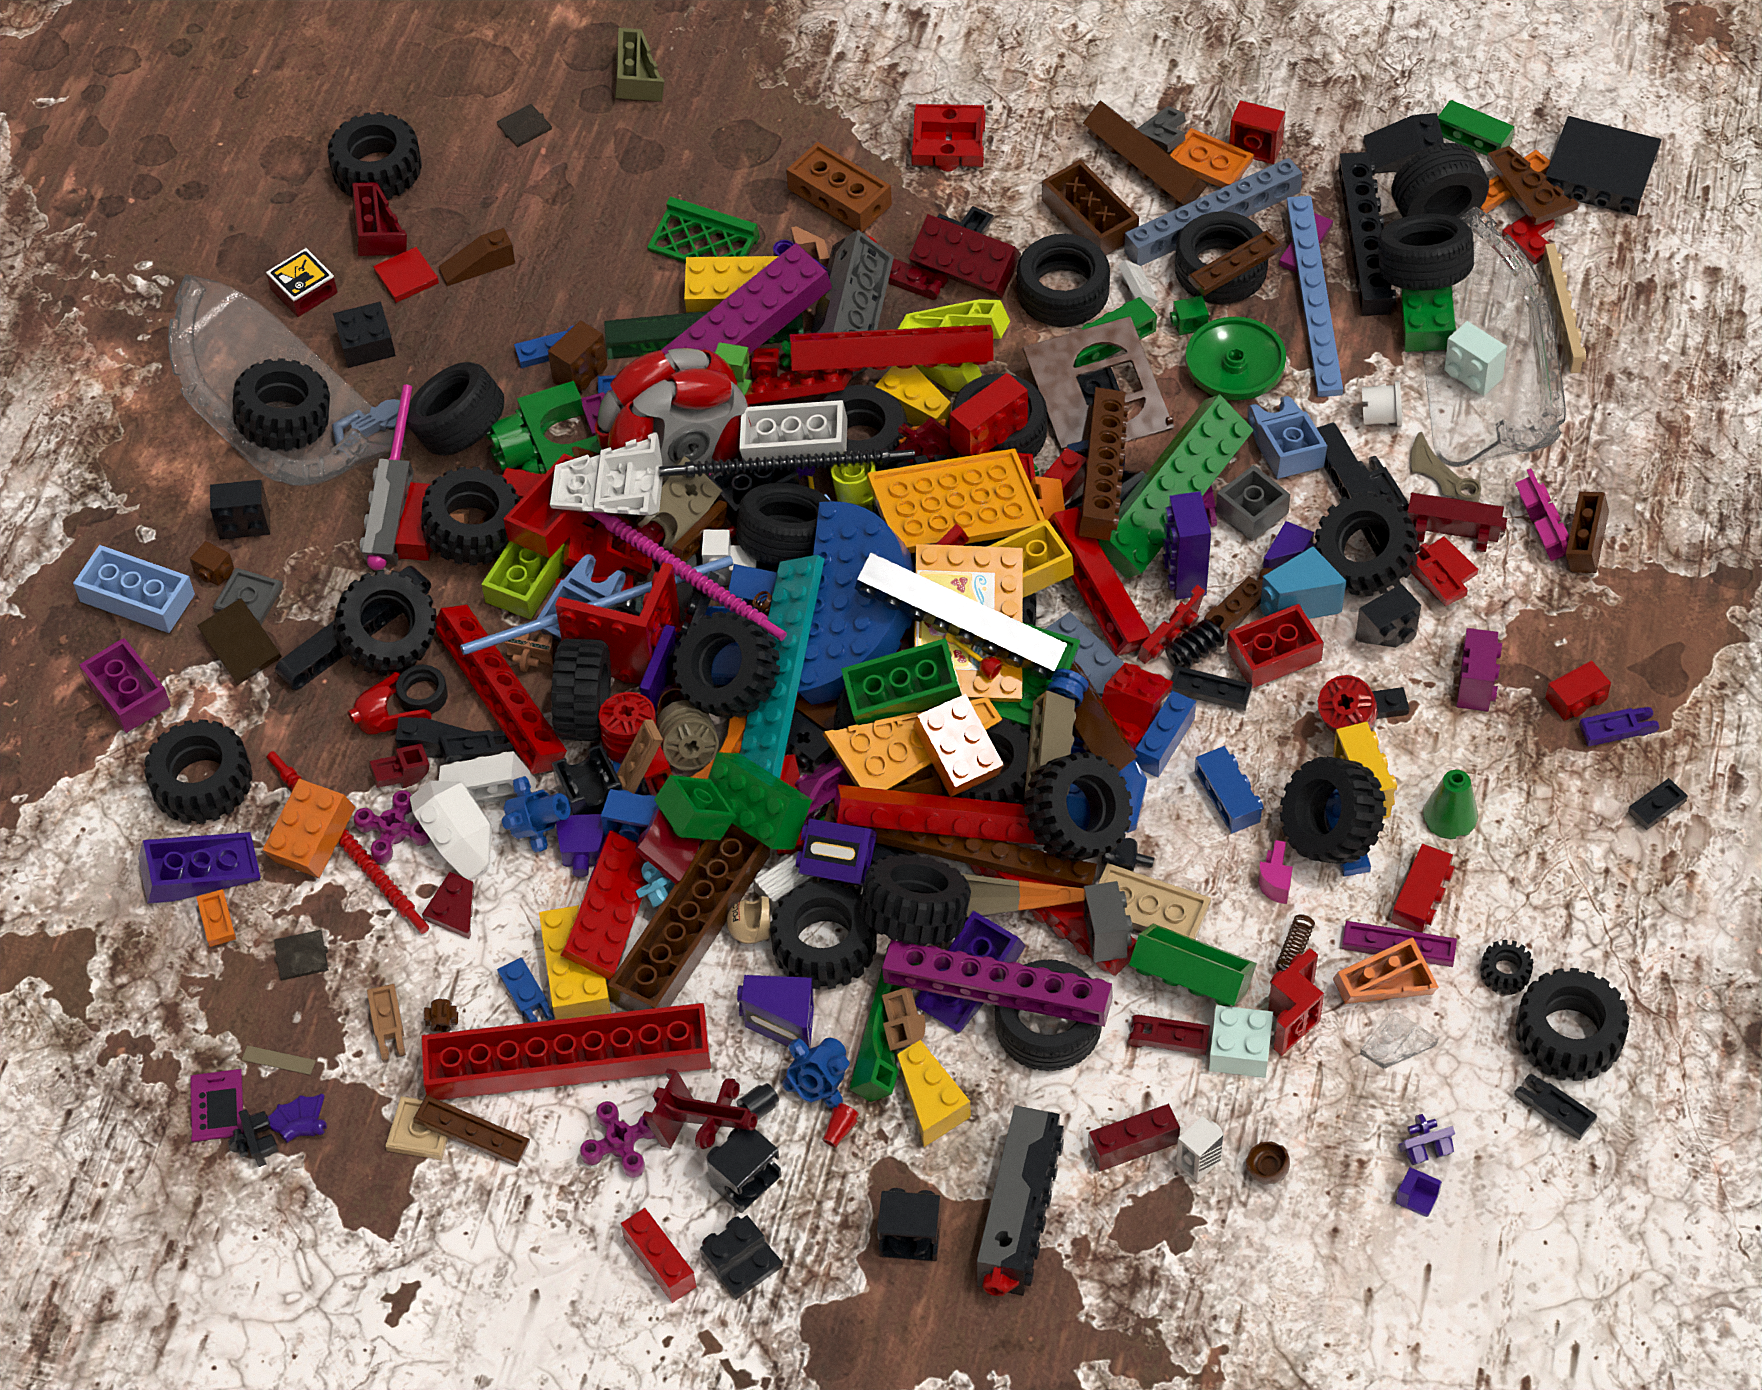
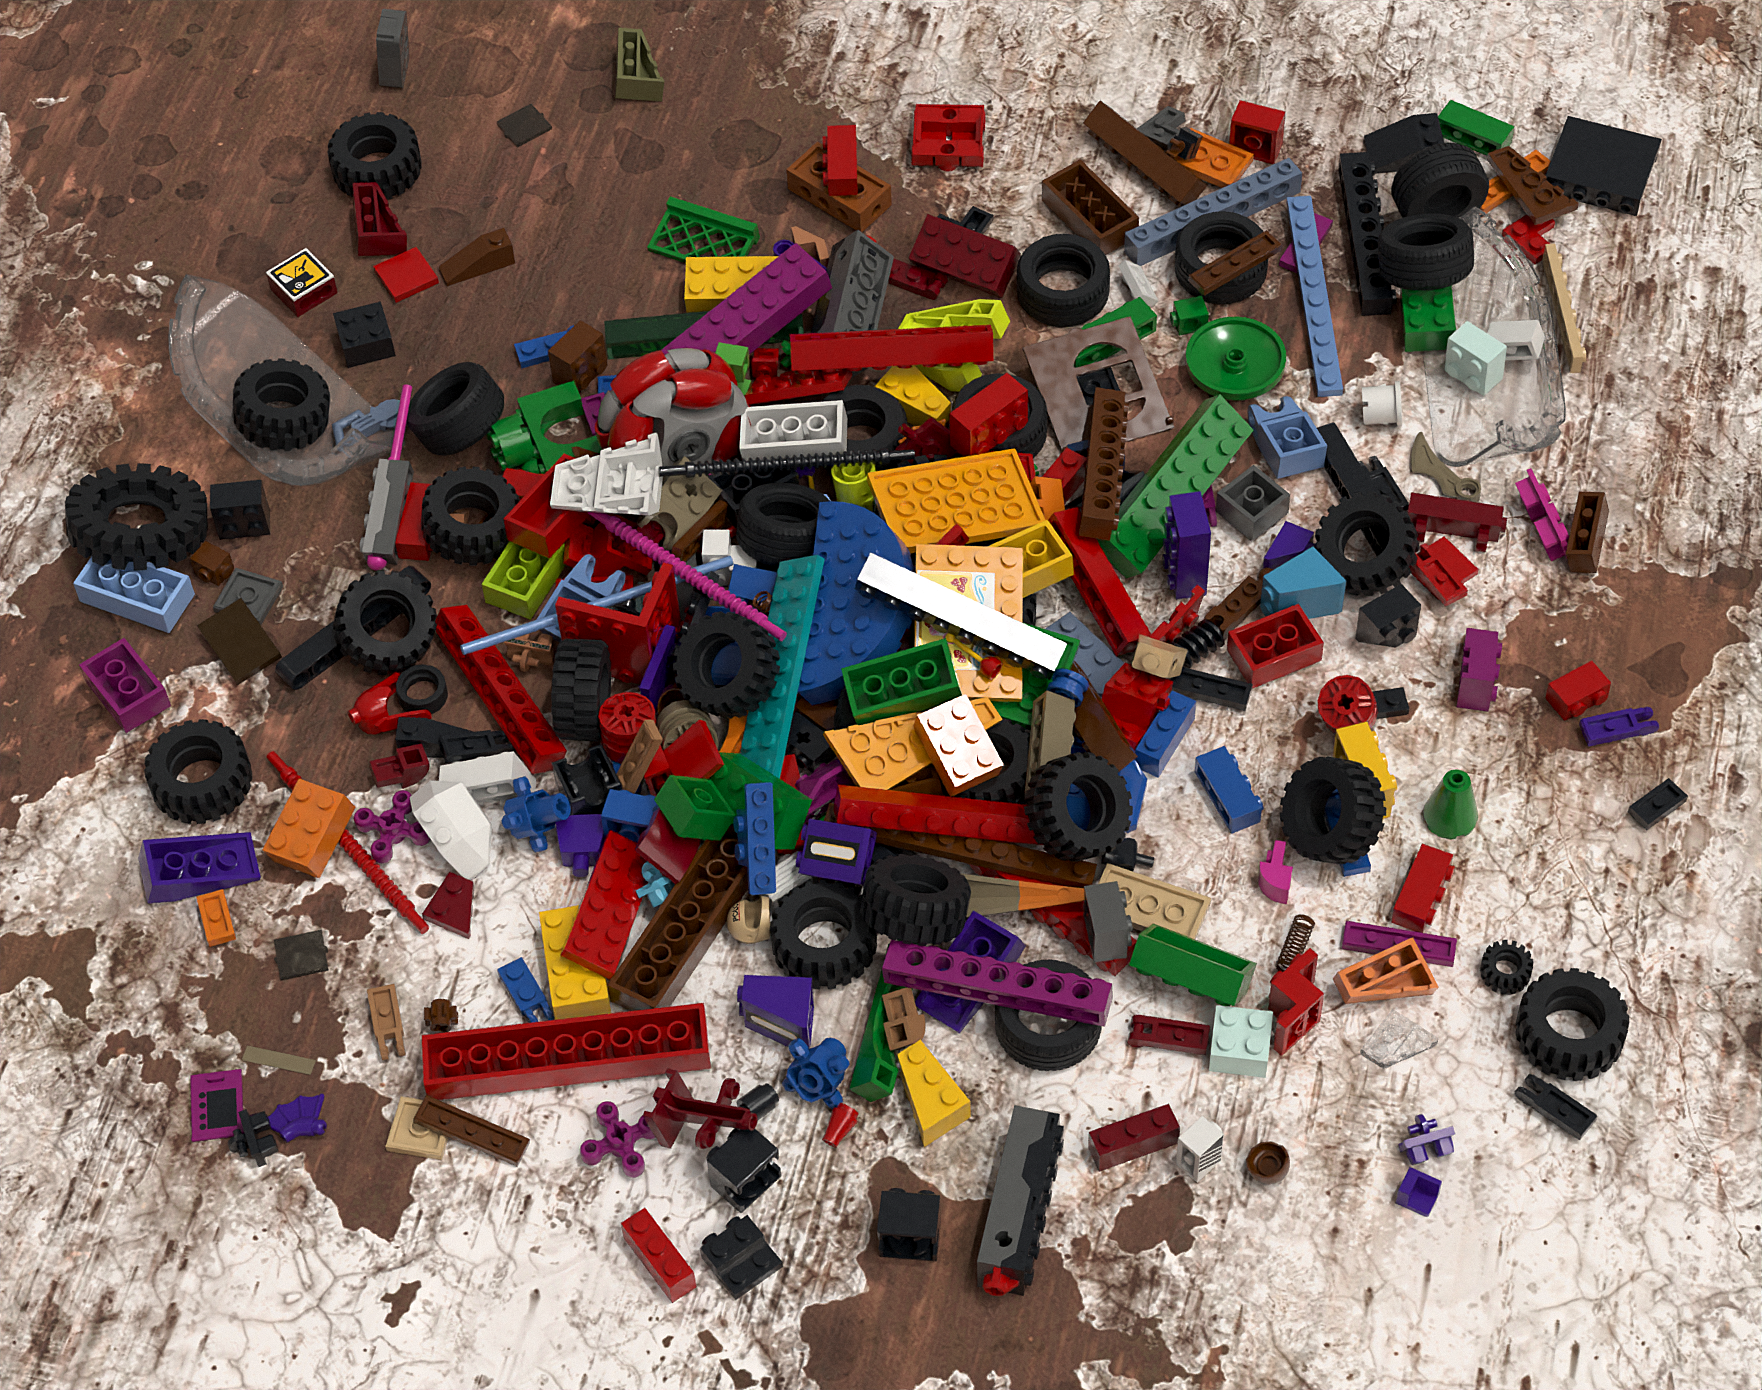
(97, 496): none -> black tyre
(392, 48): none -> dark grey axle
(694, 753): none -> red tile
(756, 838): none -> blue bracket
(840, 160): none -> red brick
(1158, 657): none -> tan torso
(1163, 702): none -> red piece
(1185, 144): none -> black piece
(1522, 338): none -> white brick

